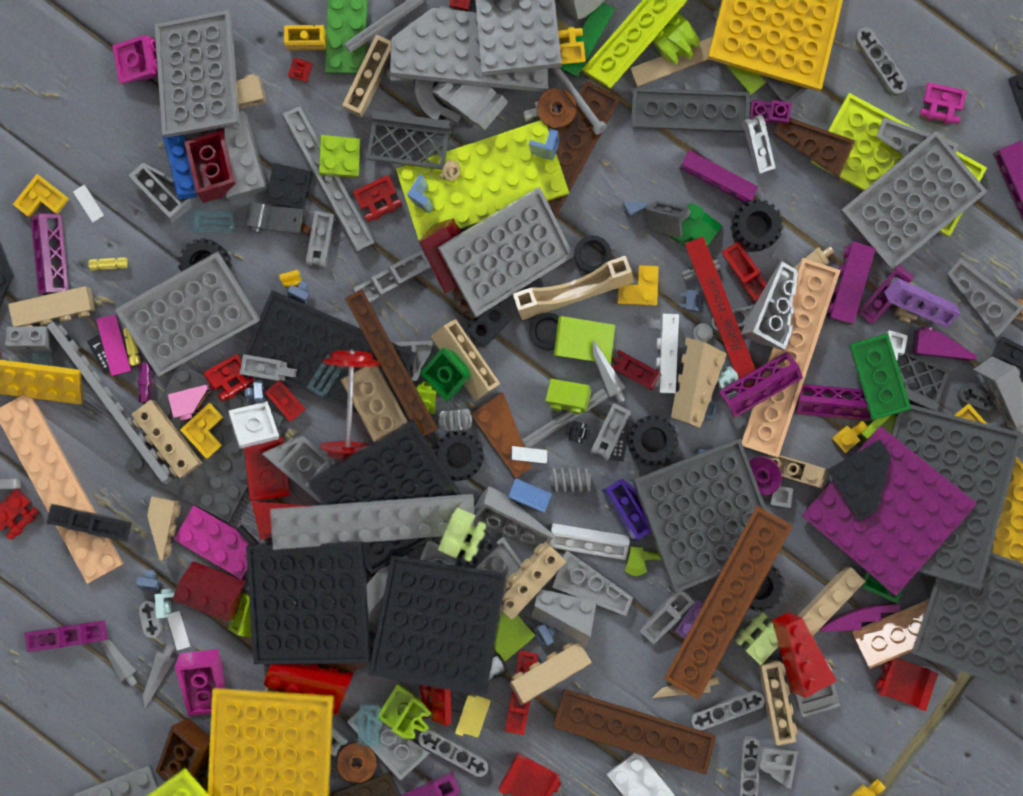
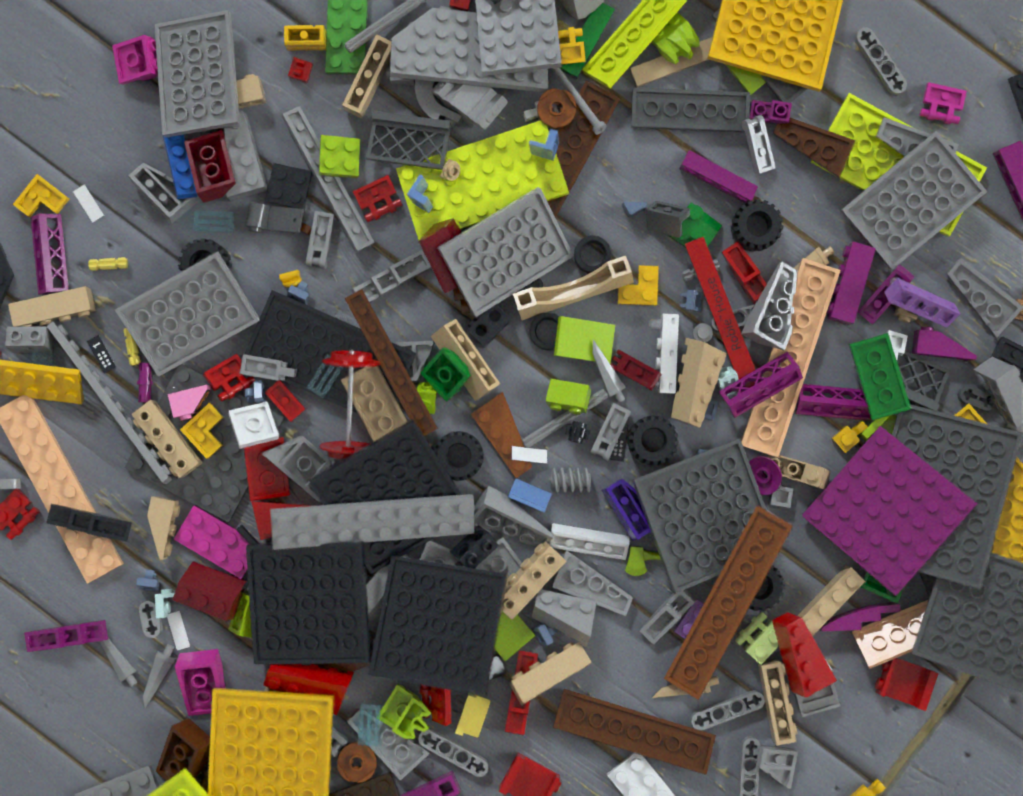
(113, 345): dark pink tile -> none
(455, 420): light grey gear -> none
(457, 532): yellowish green brick -> none
(863, 478): black plate -> none

